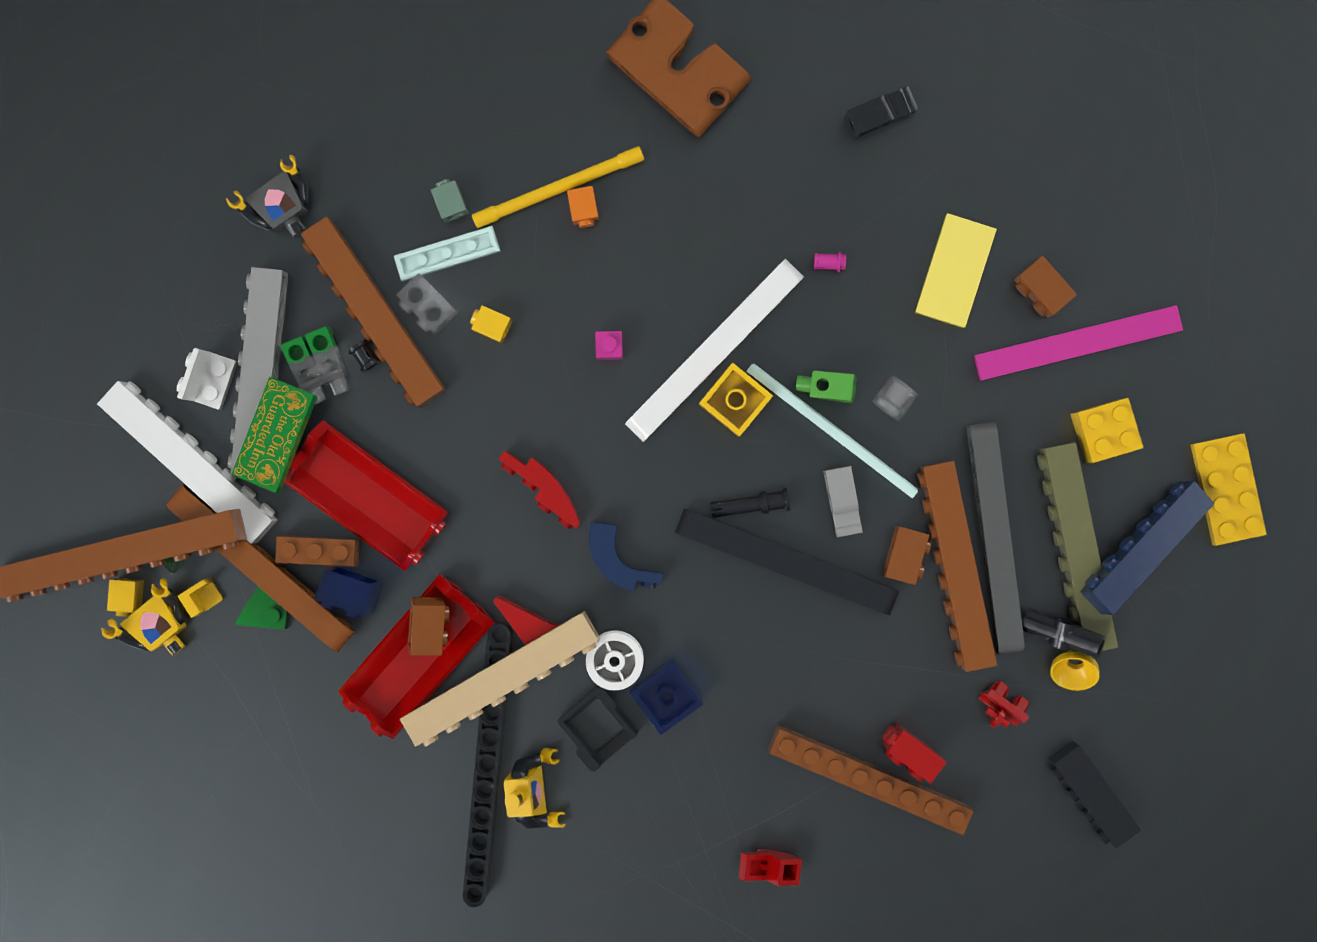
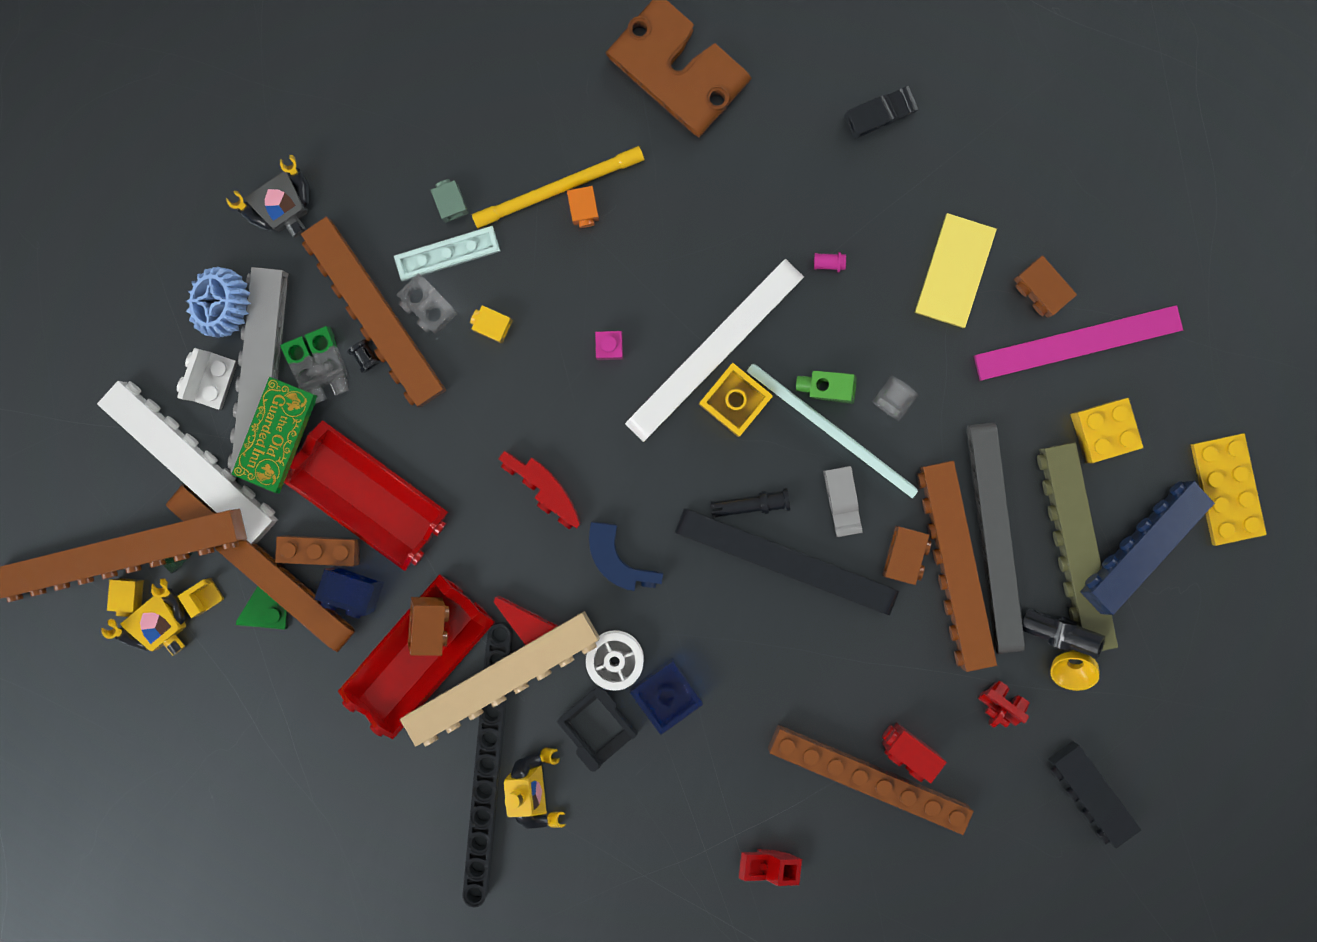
(218, 302): none -> light blue gear

